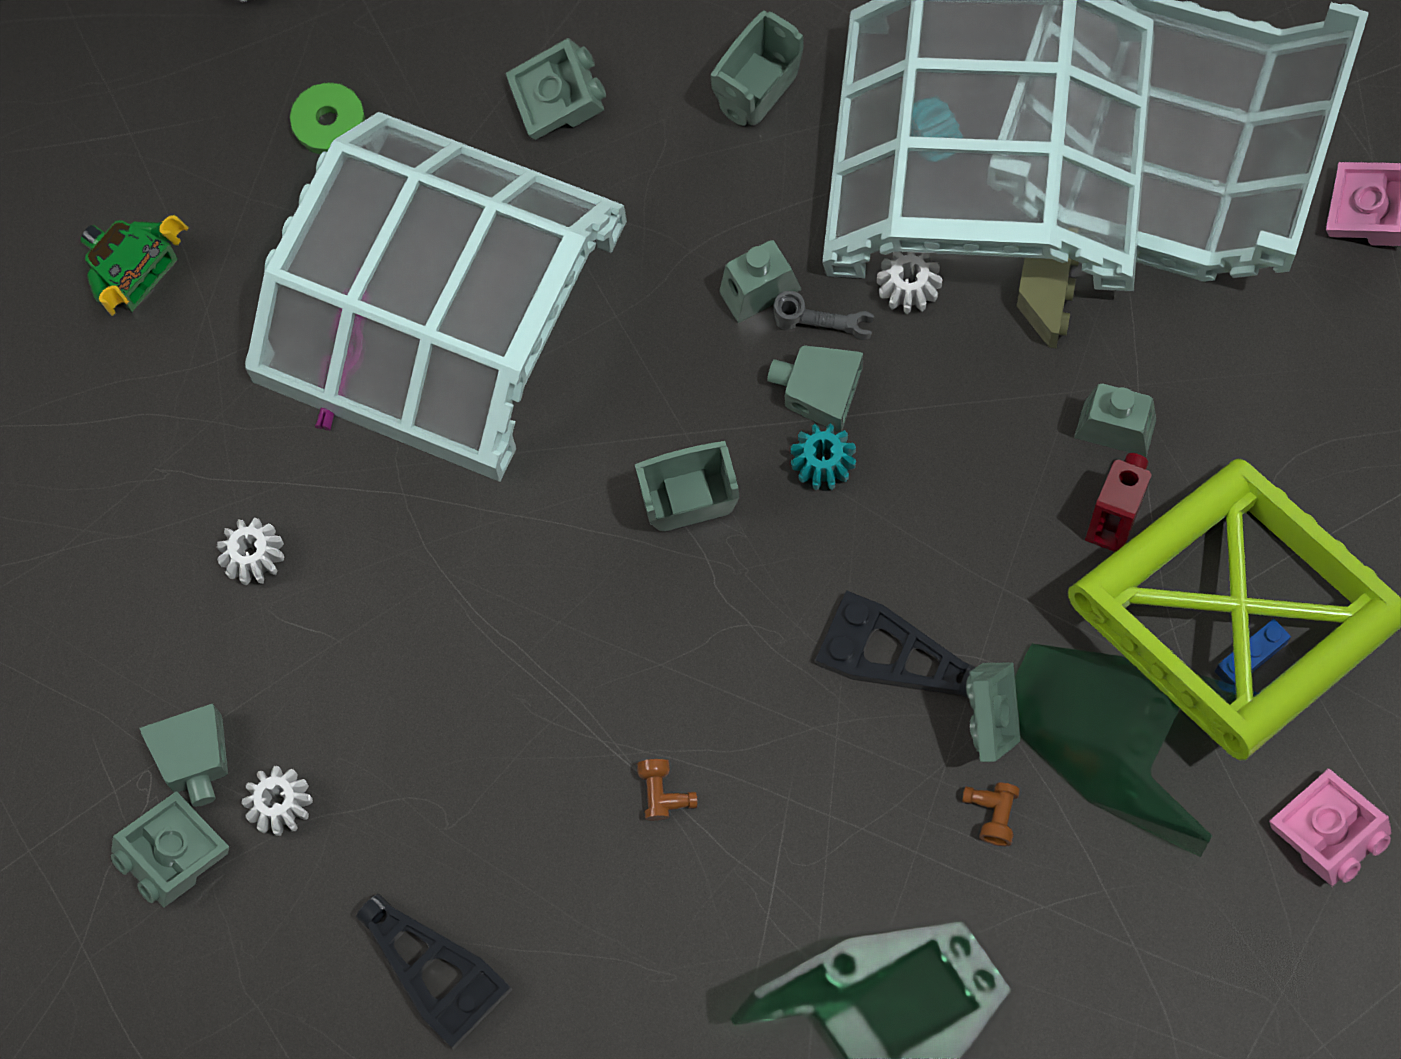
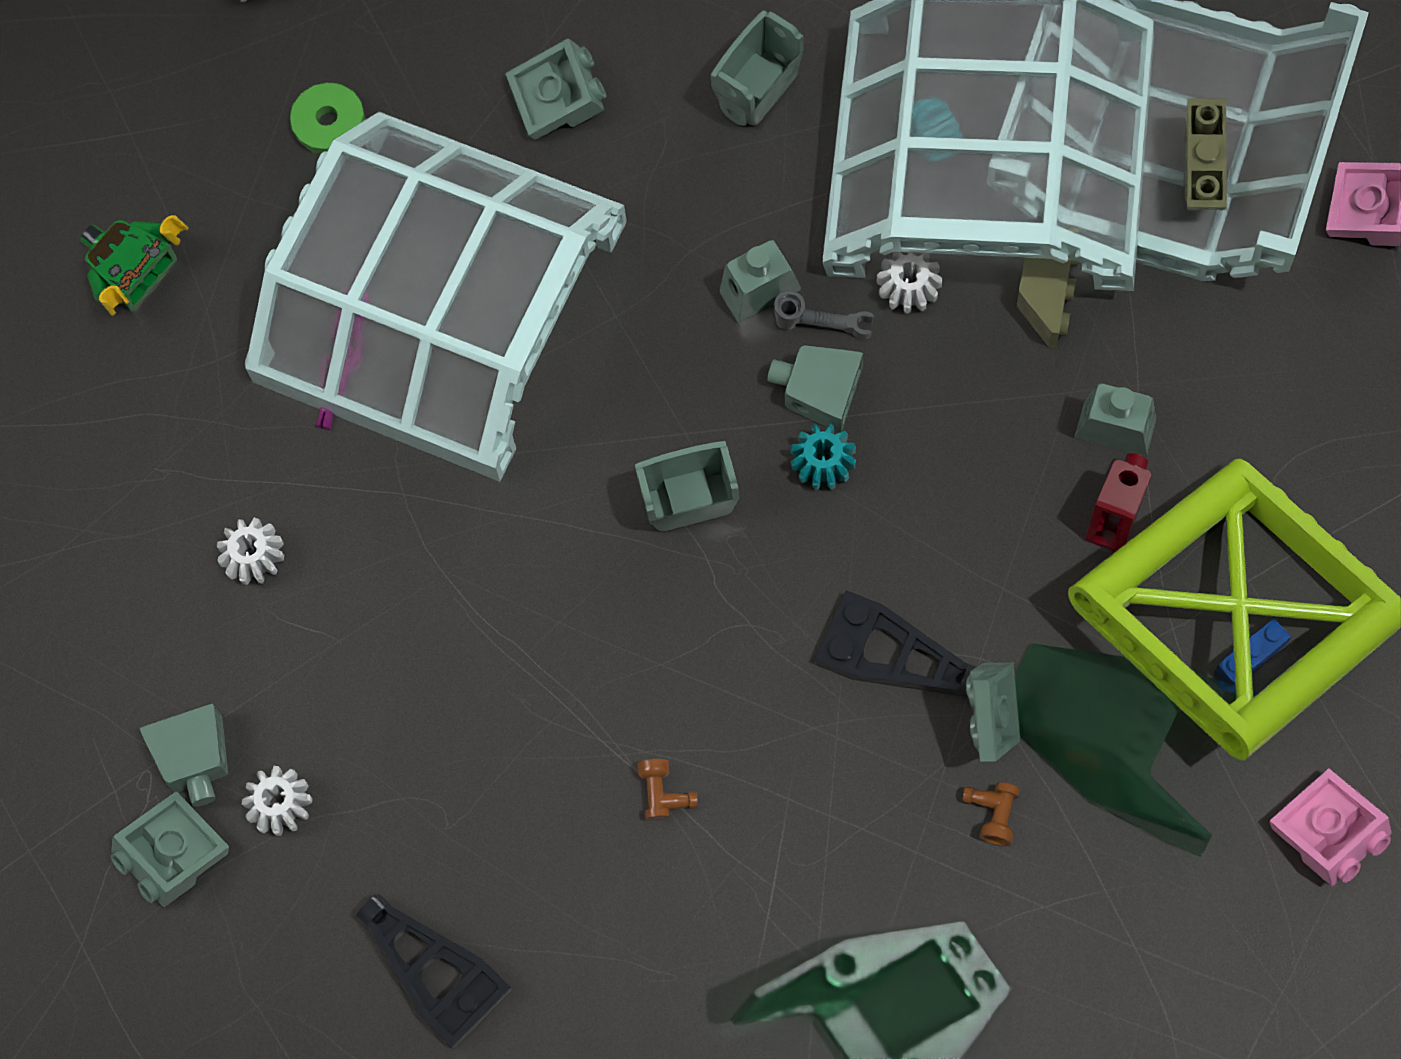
(1205, 154): none -> olive slope

